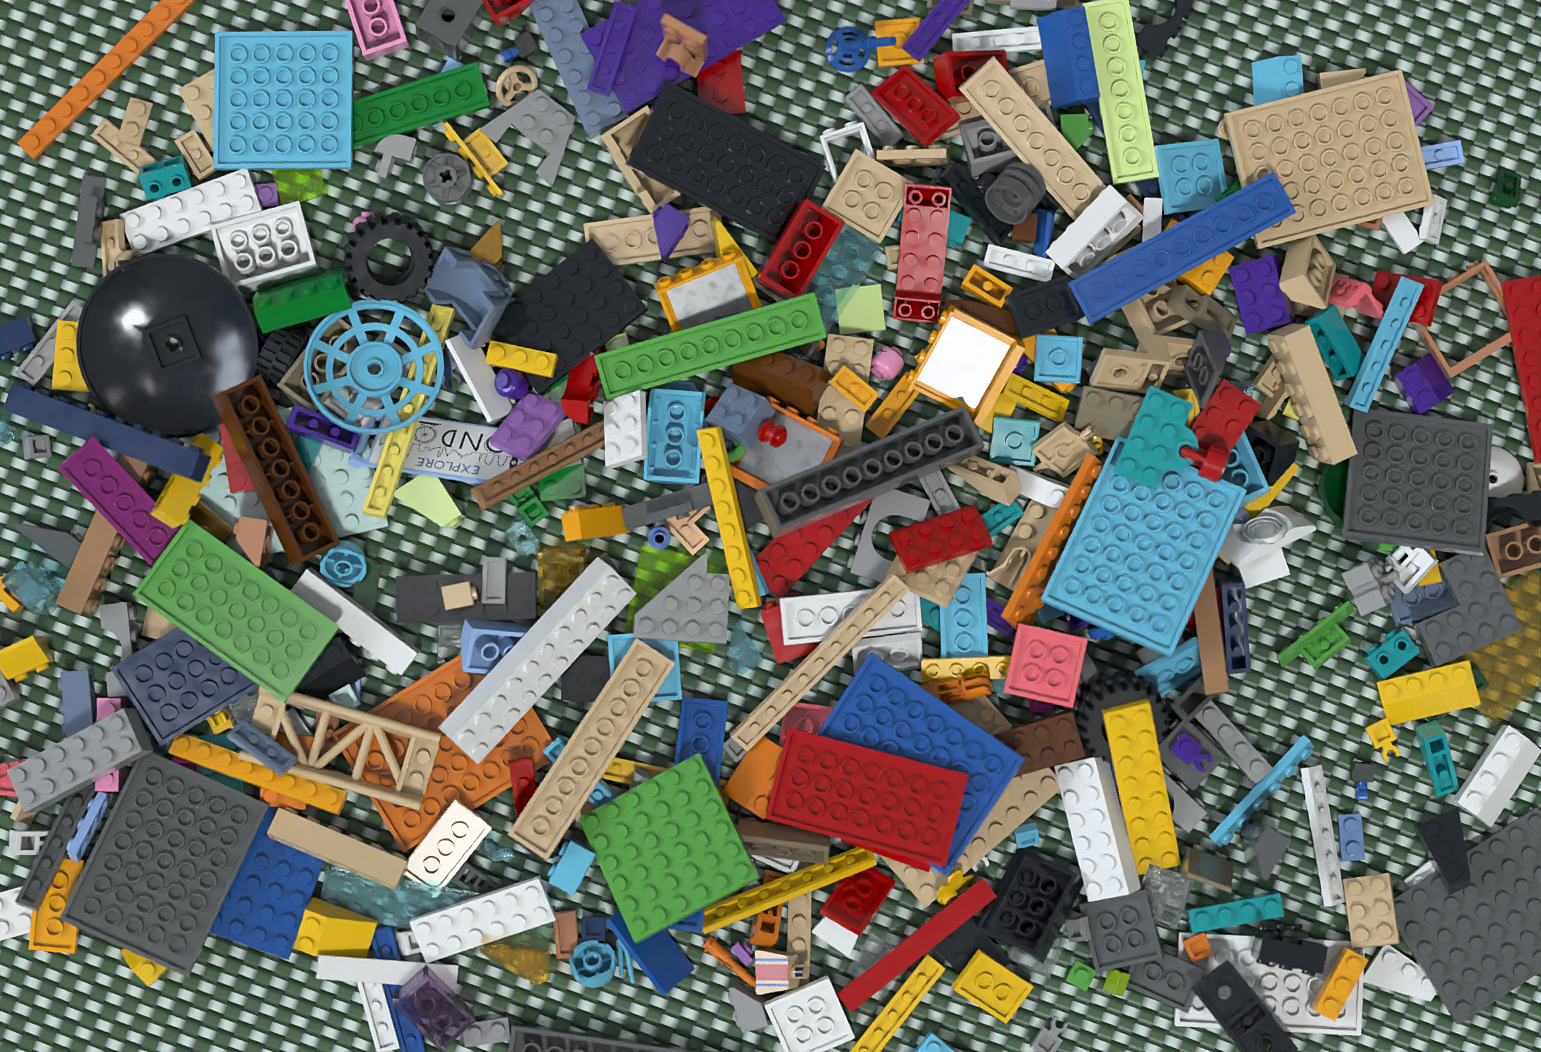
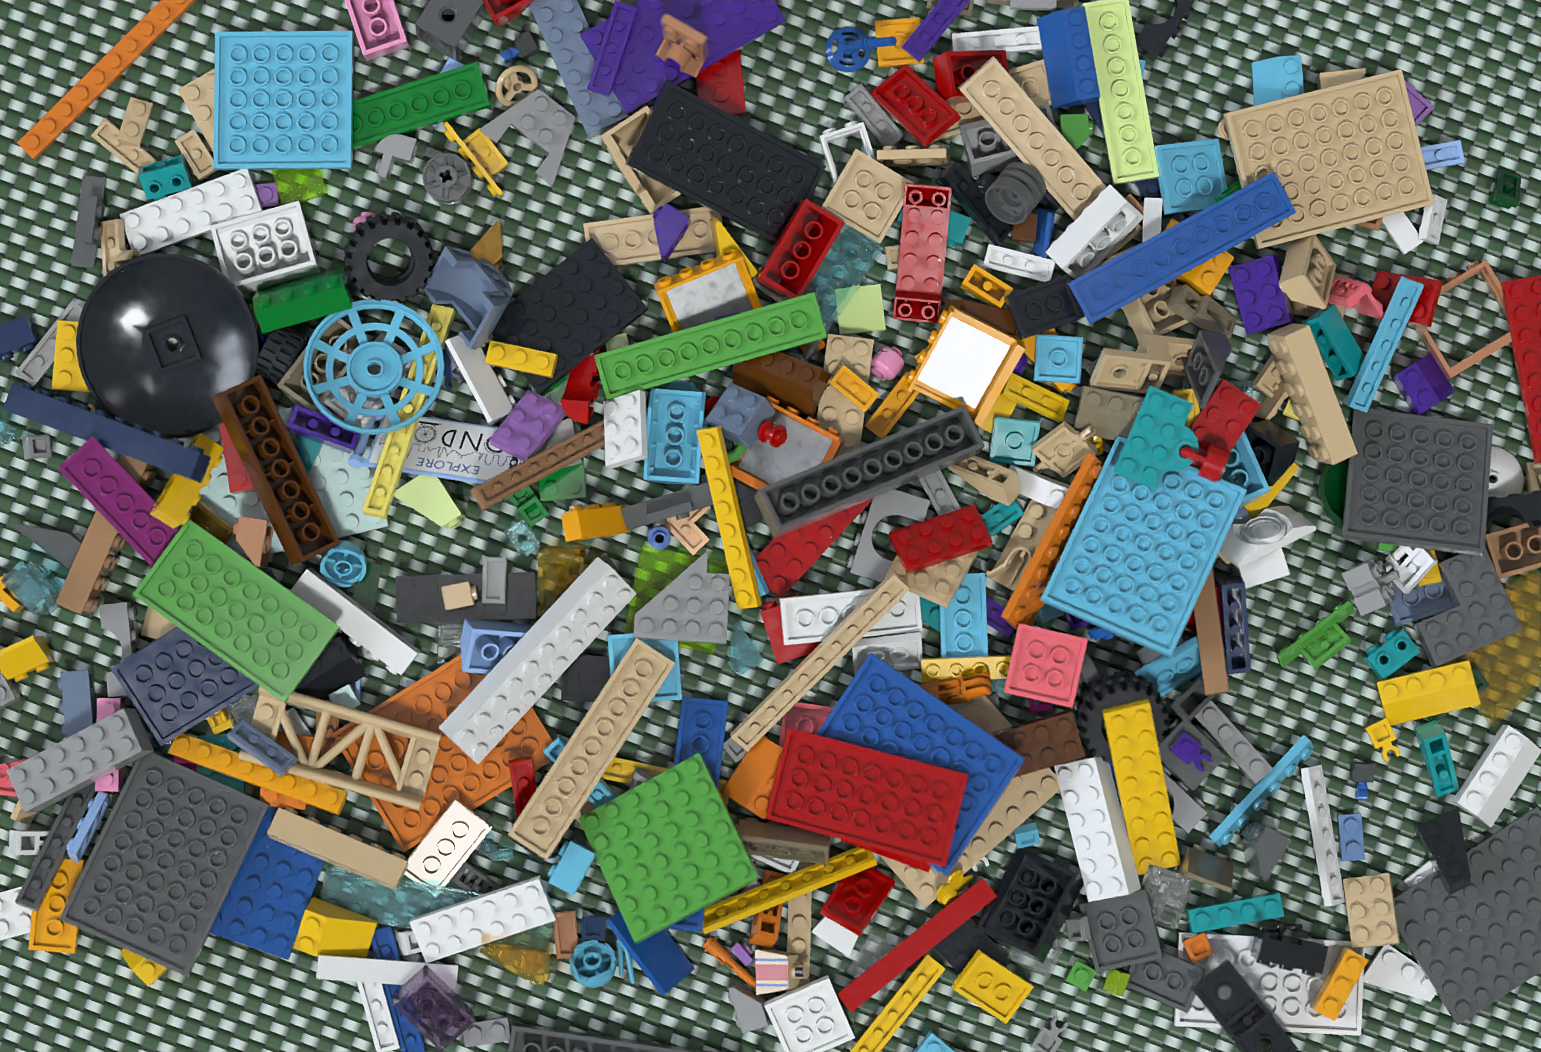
(511, 383): dark purple head -> none

